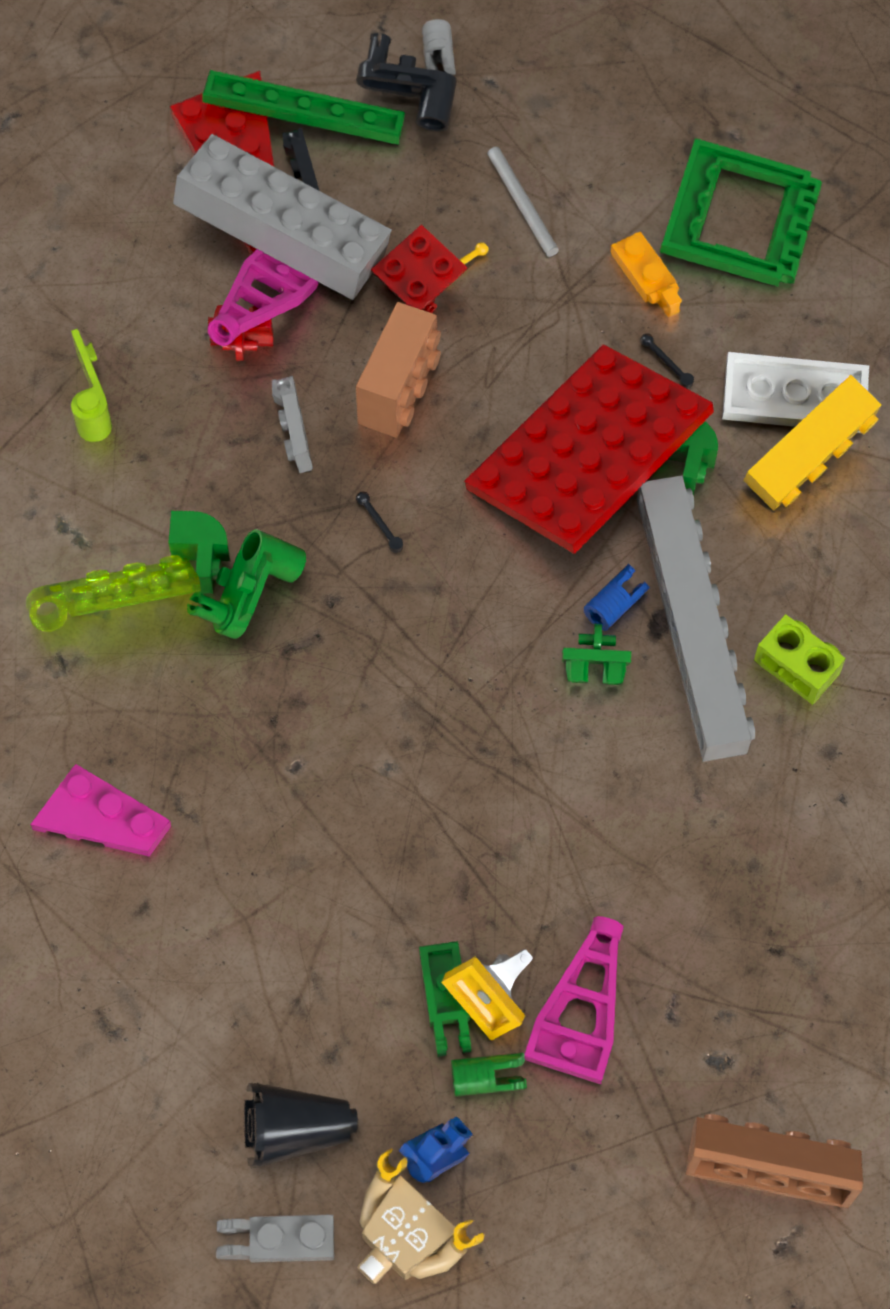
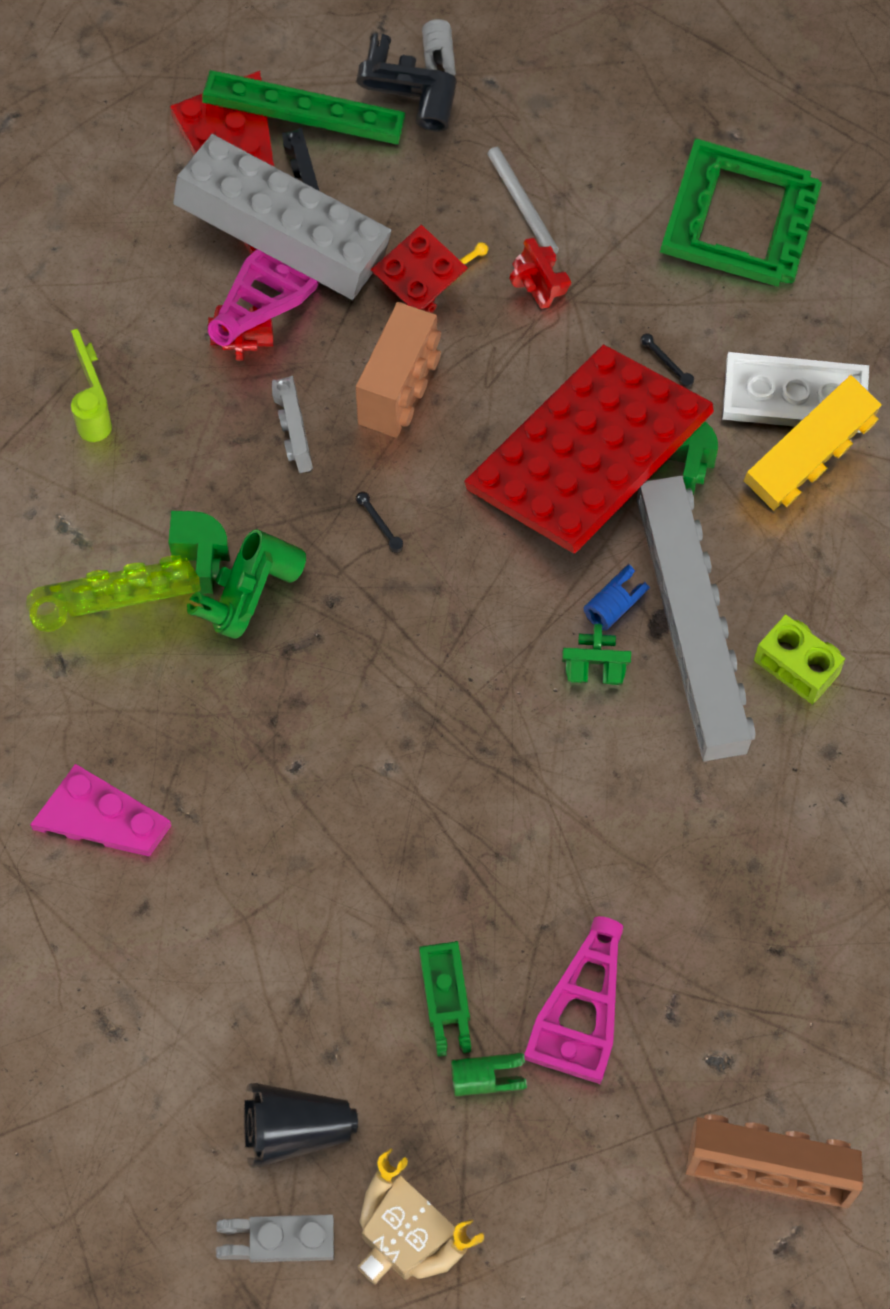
(436, 1150): blue hips -> none
(486, 991): yellow piece -> none
(535, 273): none -> red hips
(647, 272): light orange hinge -> none

